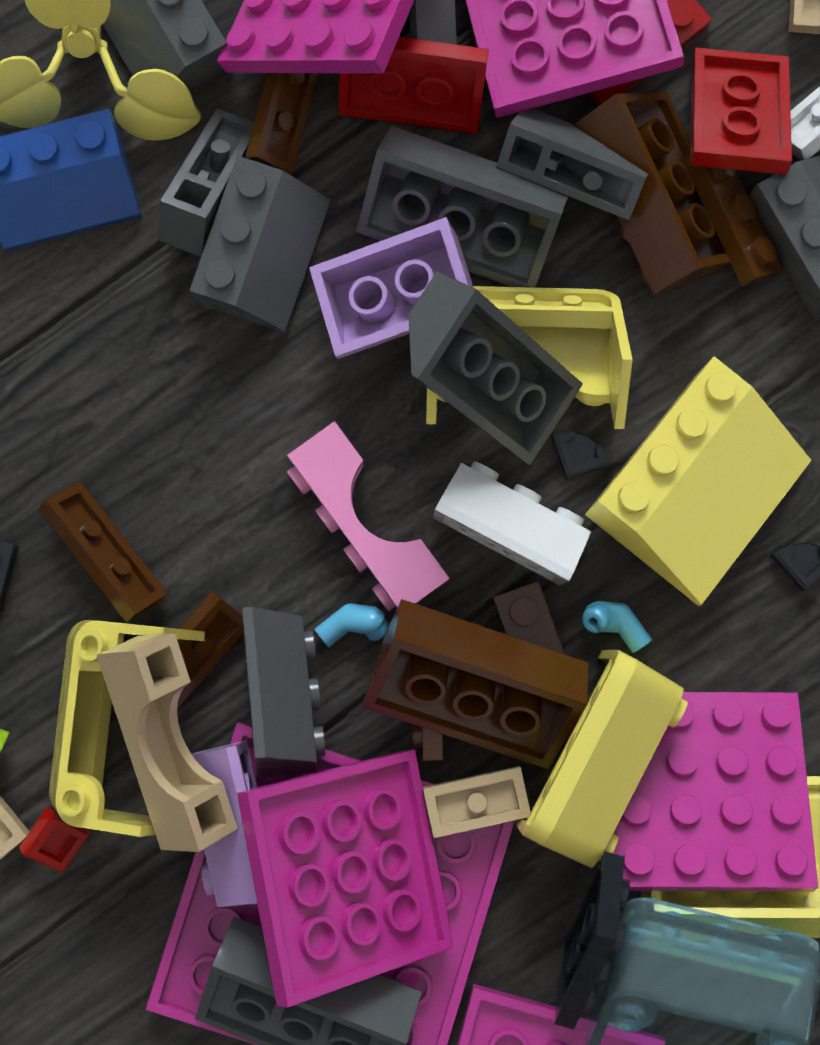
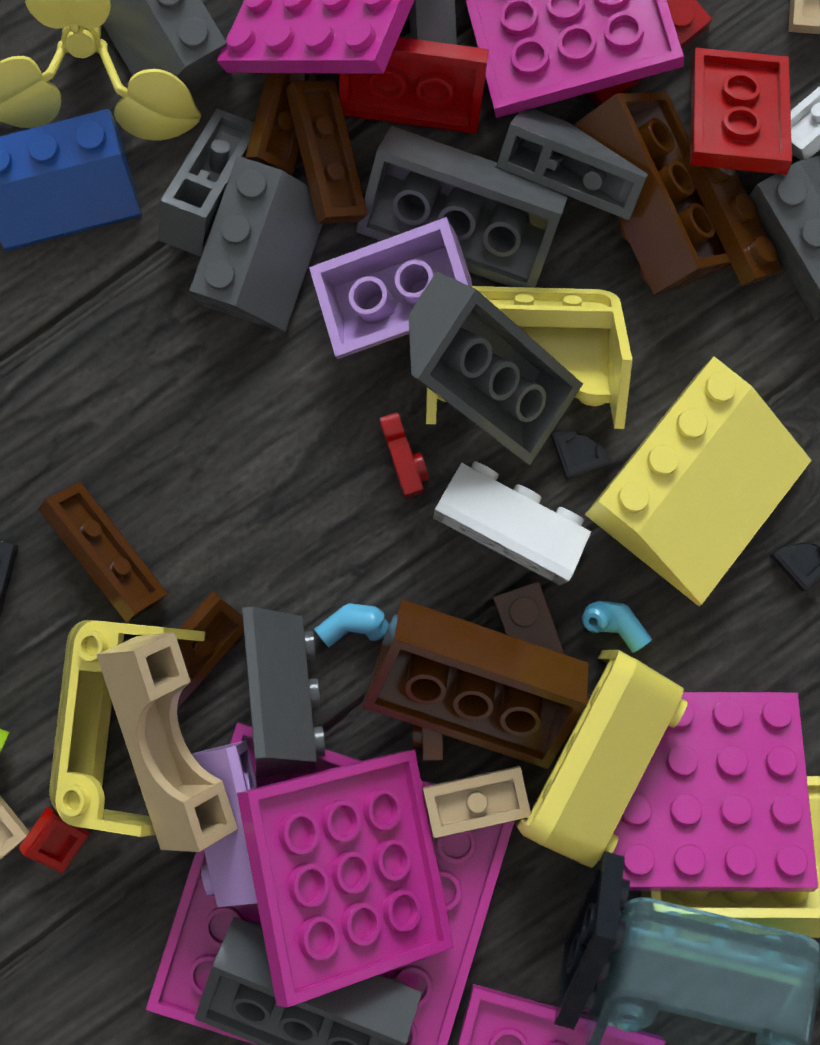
(326, 152): none -> reddish brown plate
(330, 469): bright pink arch -> none
(408, 467): none -> red plate

